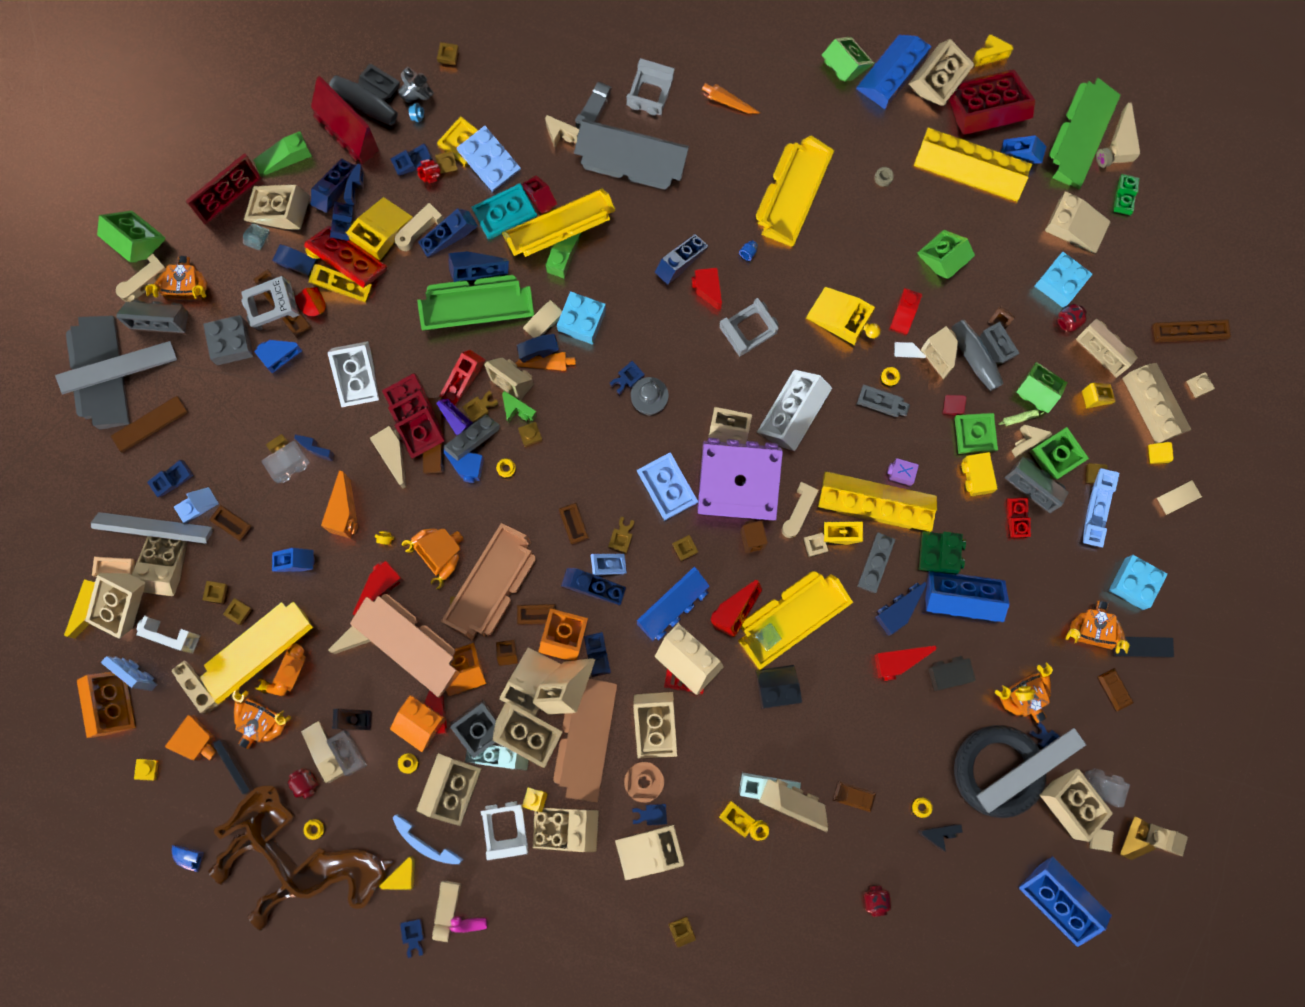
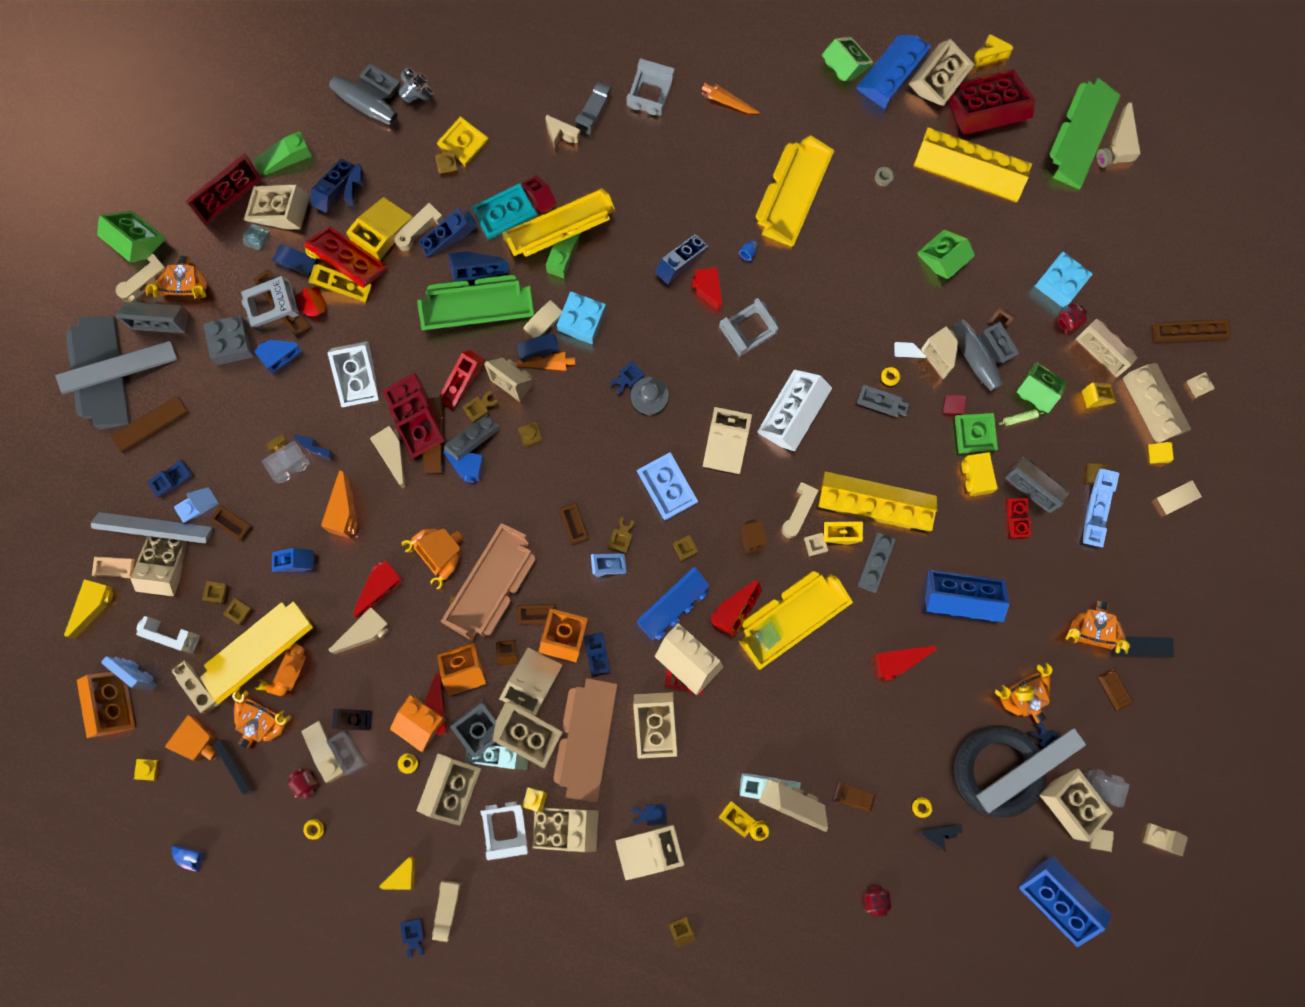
(115, 602): tan slope -> none
(265, 822): reddish brown animal -> none
(341, 220): dark blue slope -> none
(342, 122): dark red slope -> none
(384, 537): yellow plate -> none
(405, 828): light blue slope -> none
(410, 161): dark blue slope -> none
(414, 649): slope -> none
(416, 112): dark azure plate -> none
(428, 171): red gear -> none
(447, 53): pearl gold plate -> none
(454, 416): dark purple slope -> none
(468, 925): dark pink arm -> none
(488, 158): light blue plate -> none
(504, 462): yellow plate -> none
(513, 406): bright green slope -> none
(564, 687): tan slope -> none
(593, 586): dark blue slope -> none
(630, 154): dark grey slope -> none
(635, 774): nougat plate -> none
(751, 497): medium lavender gear -> none
(778, 687): black slope -> none
(841, 315): yellow slope -> none
(899, 613): dark blue slope -> none
(902, 472): medium lavender brick -> none
(905, 311): red slope -> none
(942, 552): dark green plate -> none
(951, 674): clear smoke brick -> none
(1027, 148): blue slope -> none
(1033, 436): tan slope -> none
(1059, 454): bright green slope -> none
(1078, 223): tan slope -> none
(1125, 194): green slope -> none
(1134, 844): pearl gold slope -> none
(1138, 582): medium azure brick -> none

